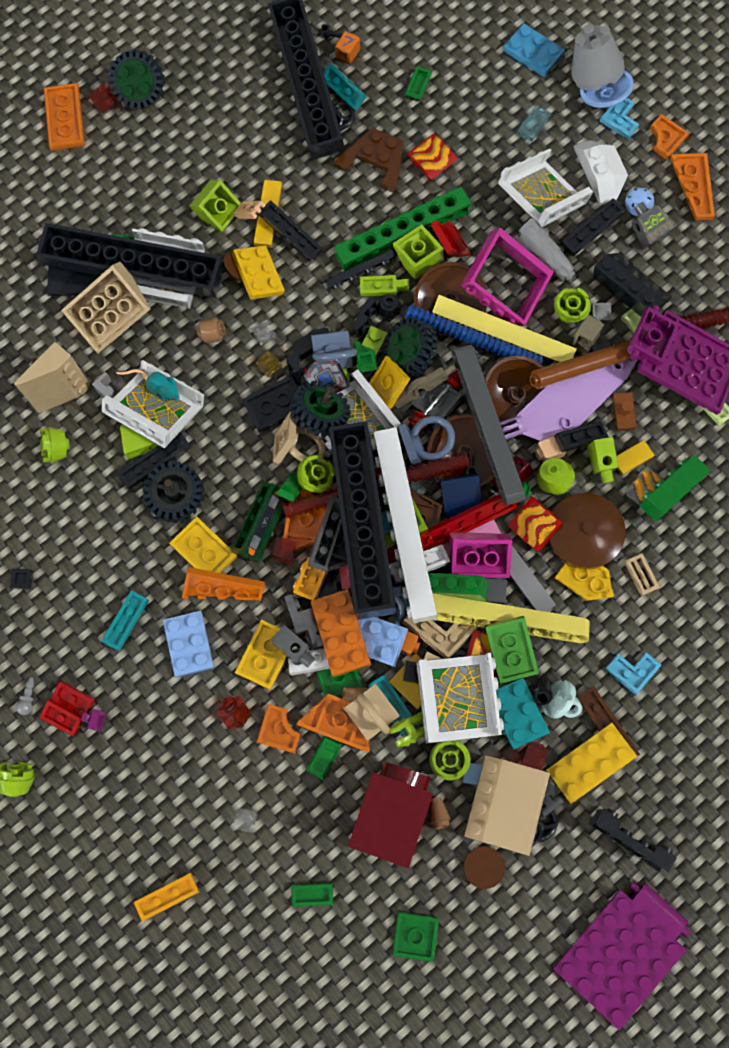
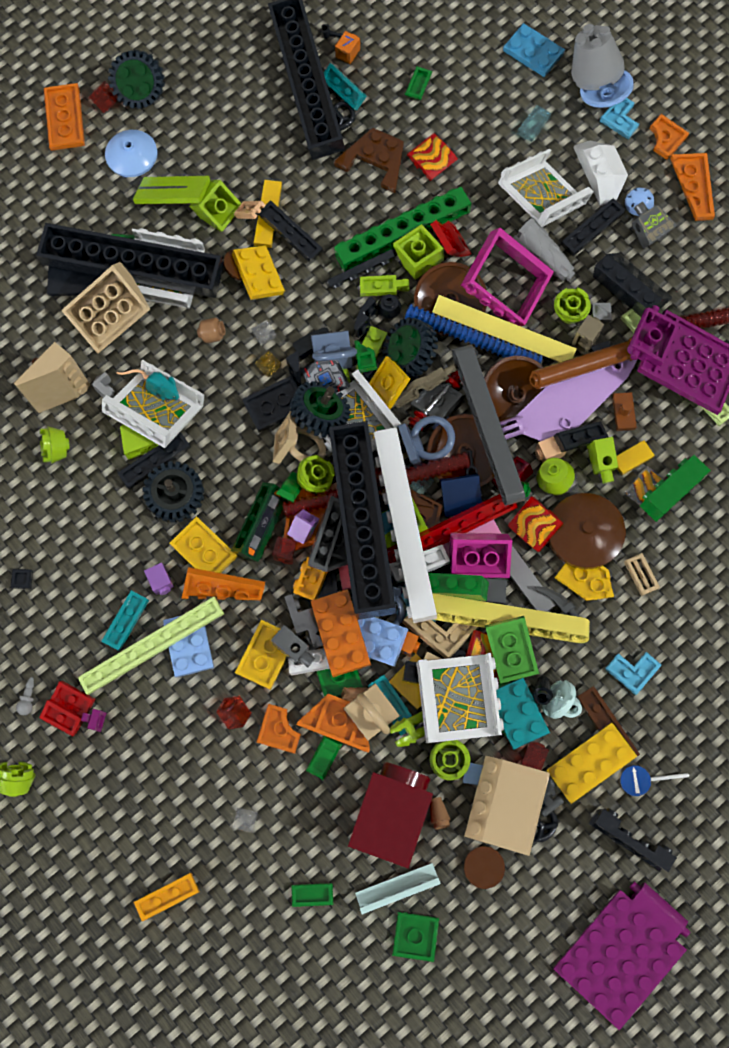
(131, 160): none -> light blue dish
(150, 645): none -> yellowish green tile
(159, 579): none -> medium lavender brick
(171, 190): none -> lime tile
(303, 526): none -> brick
(397, 888): none -> light aqua fence
(564, 604): none -> dark grey bar
(637, 780): none -> blue piece

